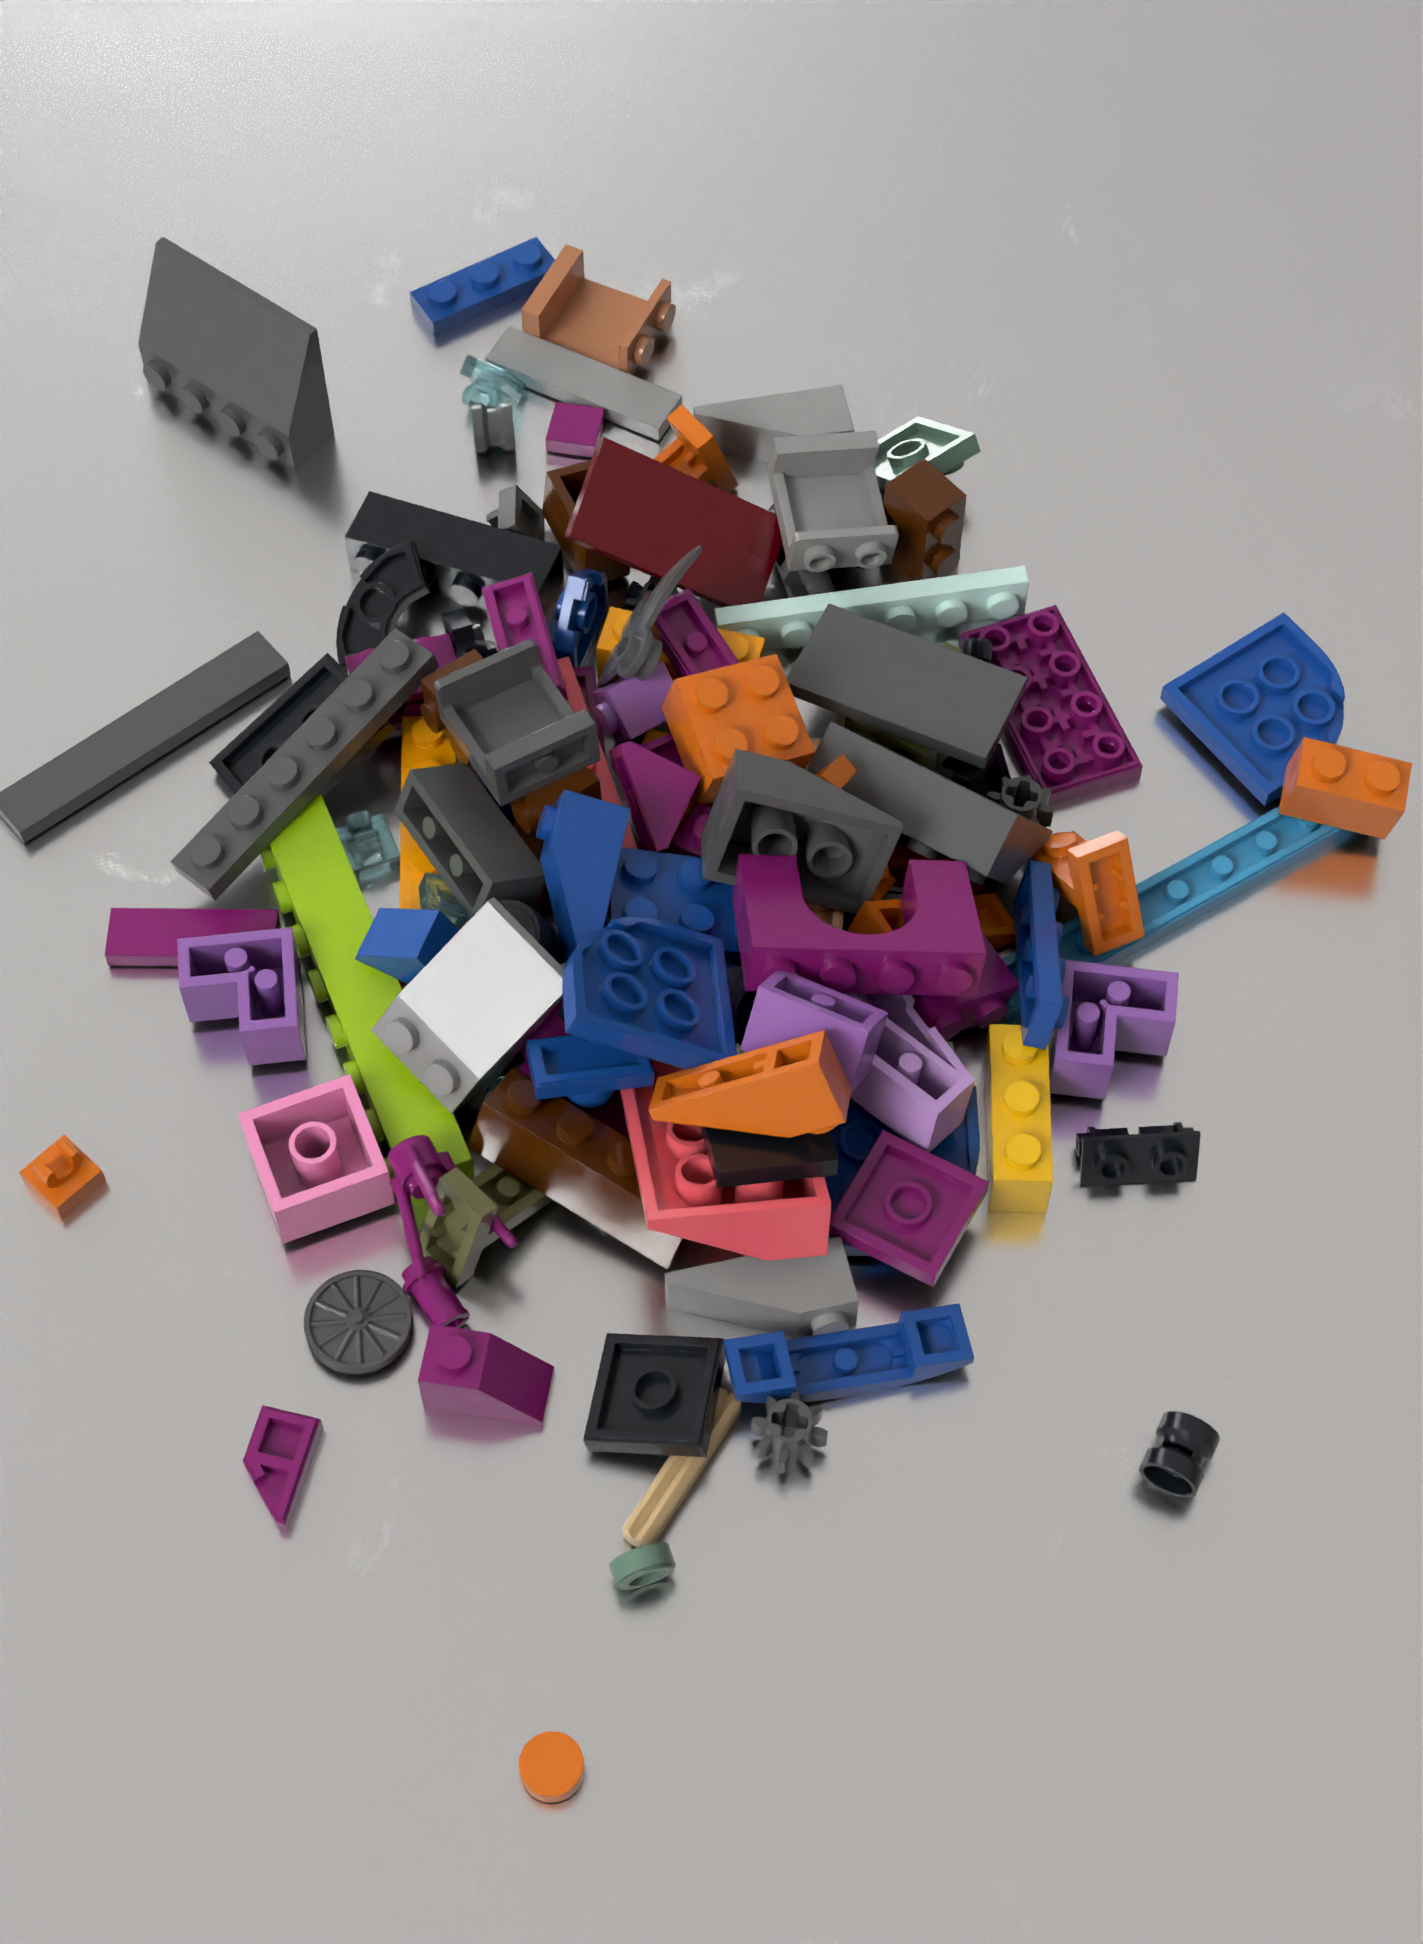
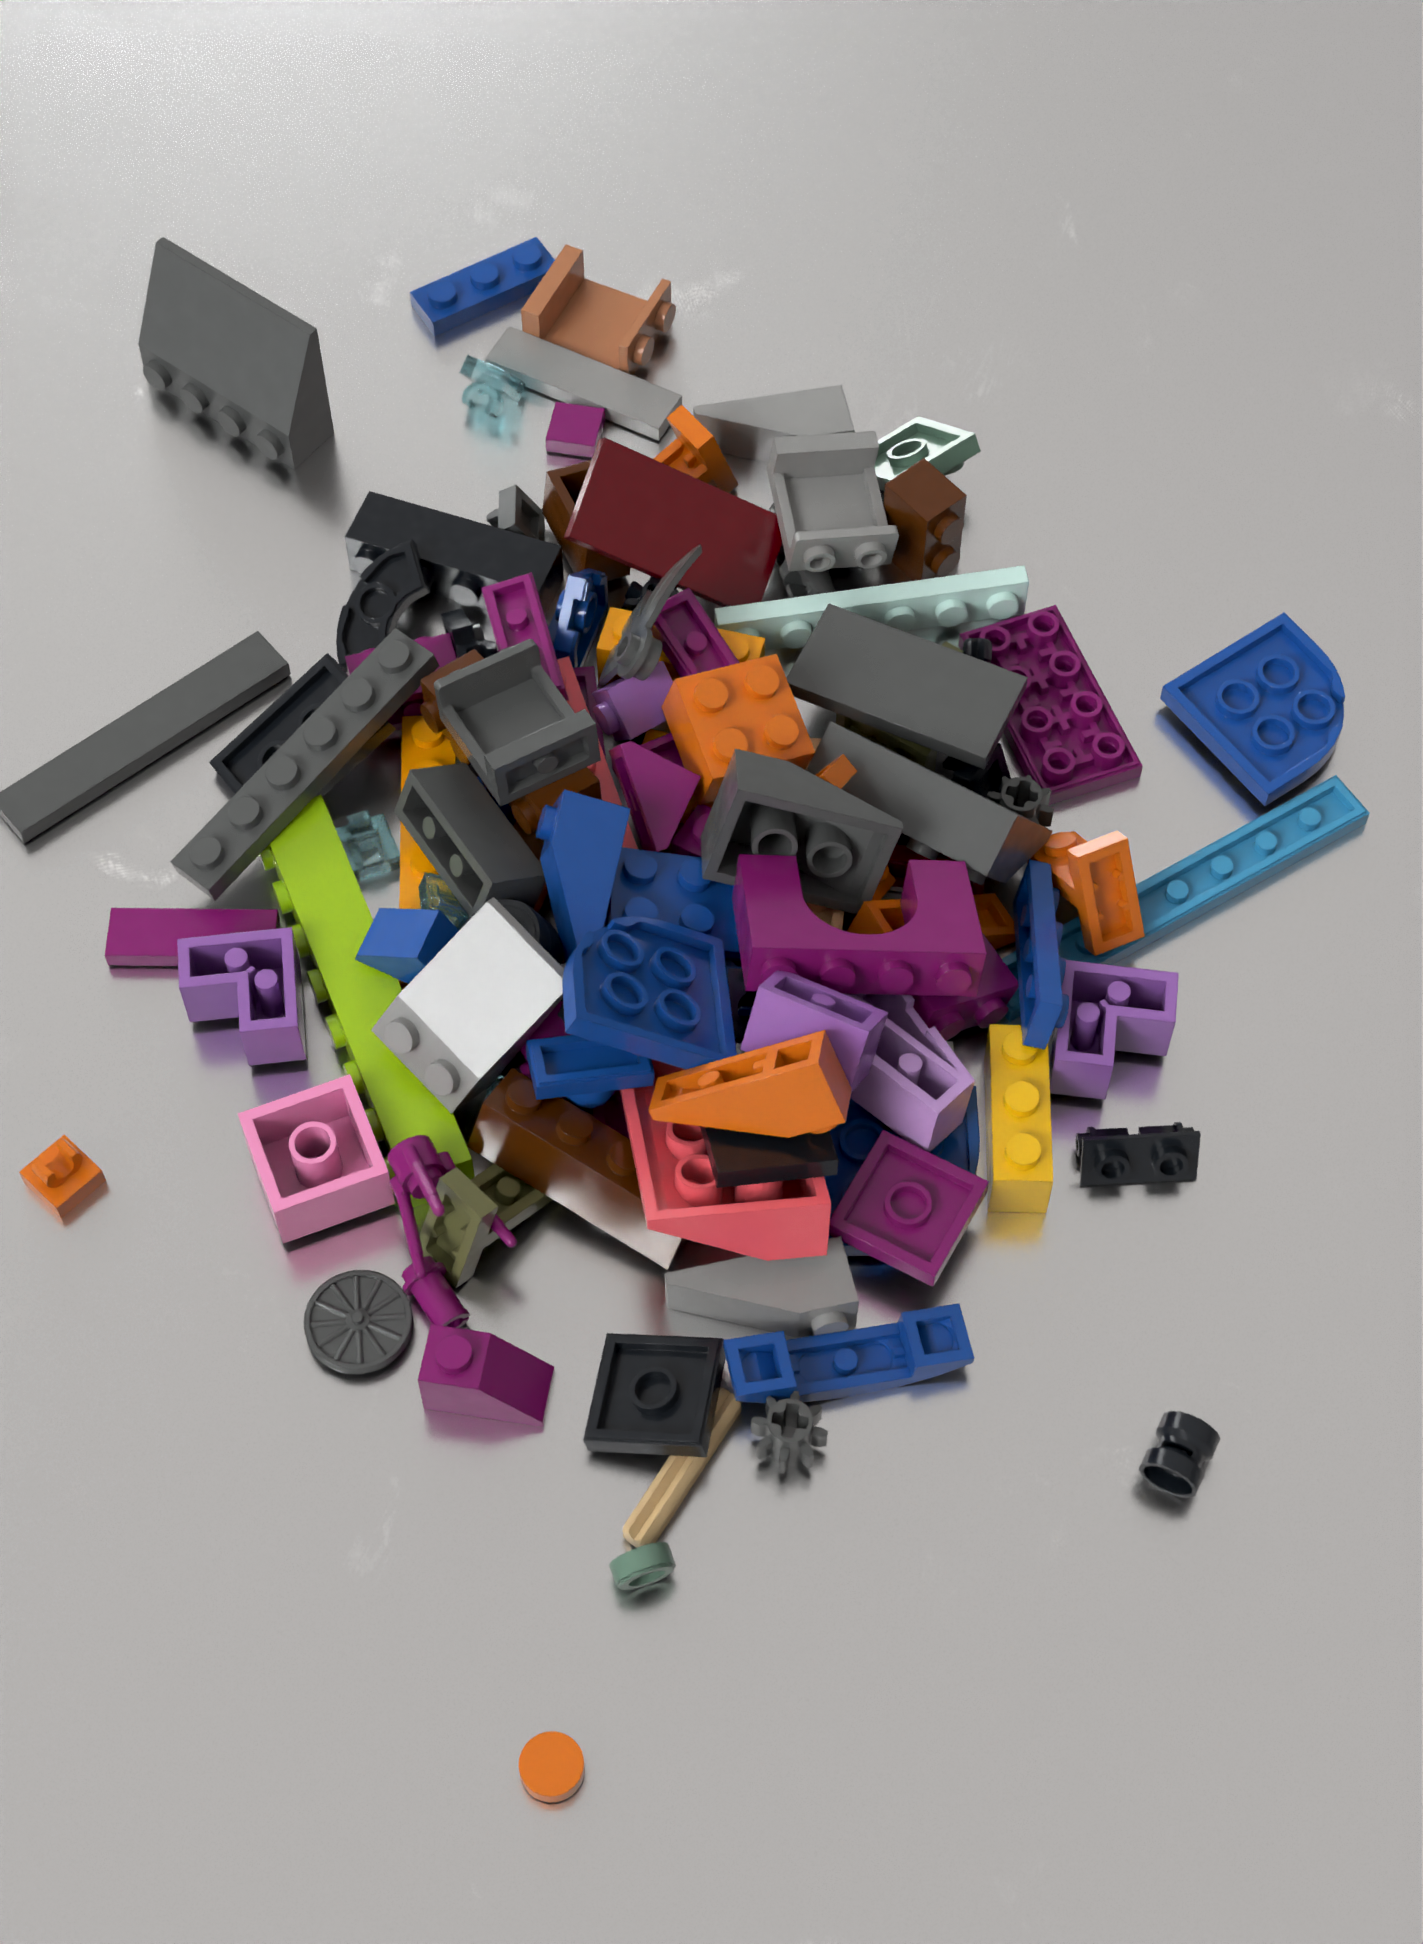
(281, 1458): magenta tile -> none
(493, 426): dark grey wheel -> none
(1345, 788): orange brick -> none

